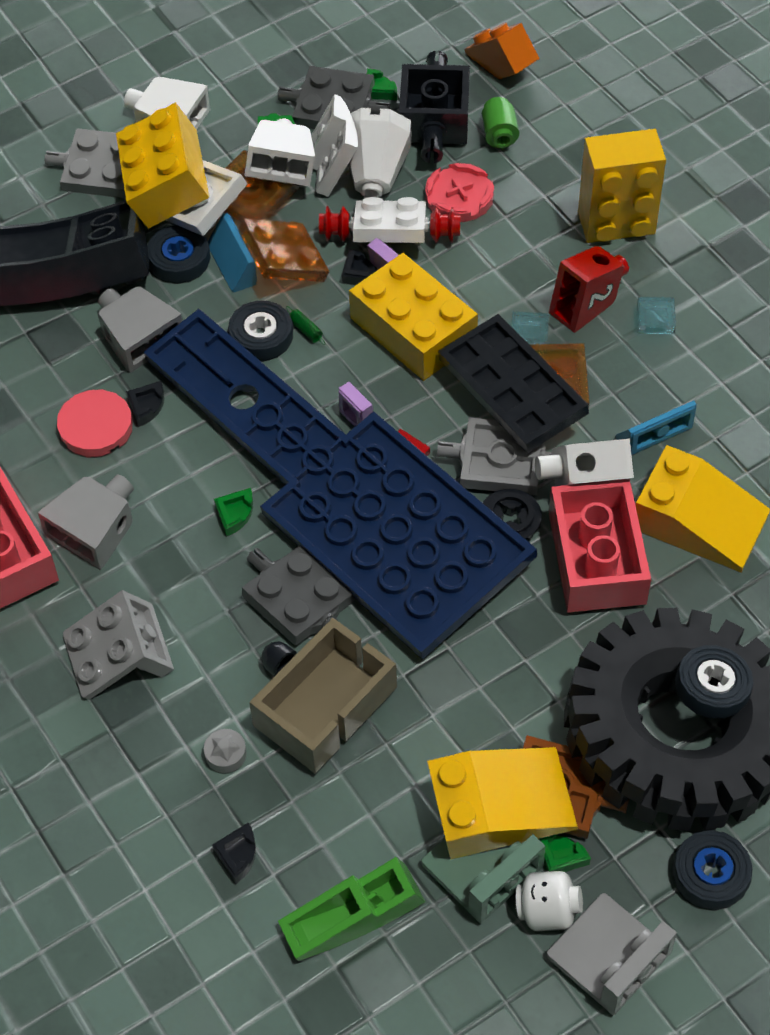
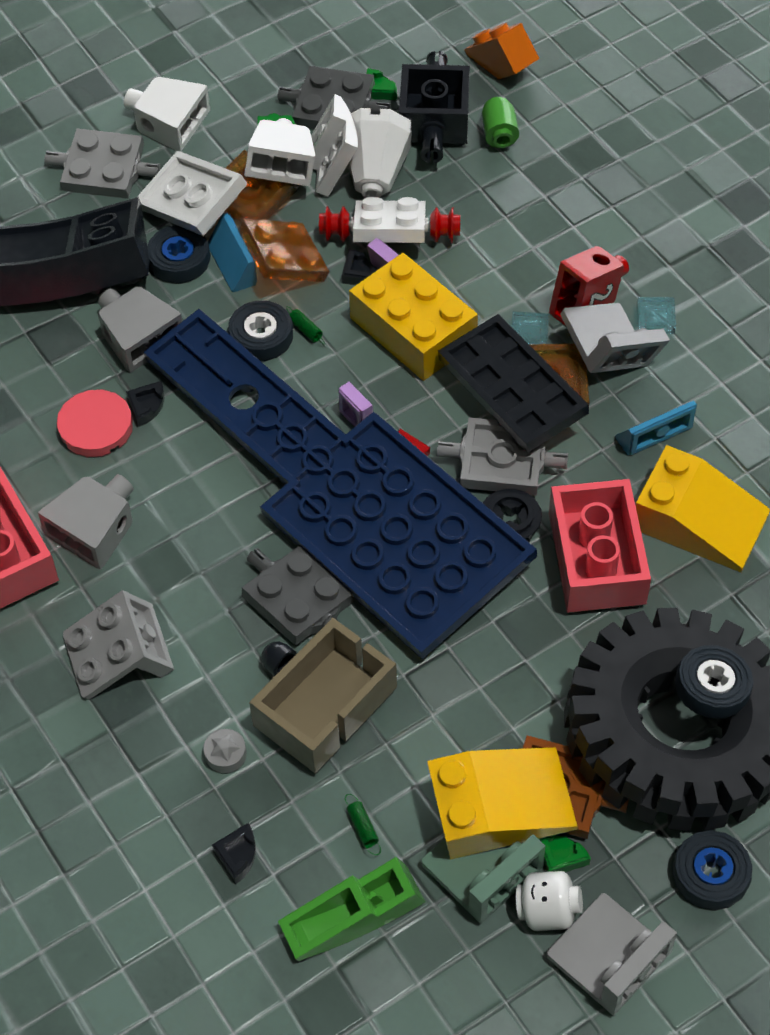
(162, 165): yellow brick -> none
(234, 510): green tile -> none
(362, 824): none -> green piece
(460, 187): coral tile -> none
(595, 463): white torso -> none
(608, 338): none -> light grey bracket
(621, 185): yellow brick -> none

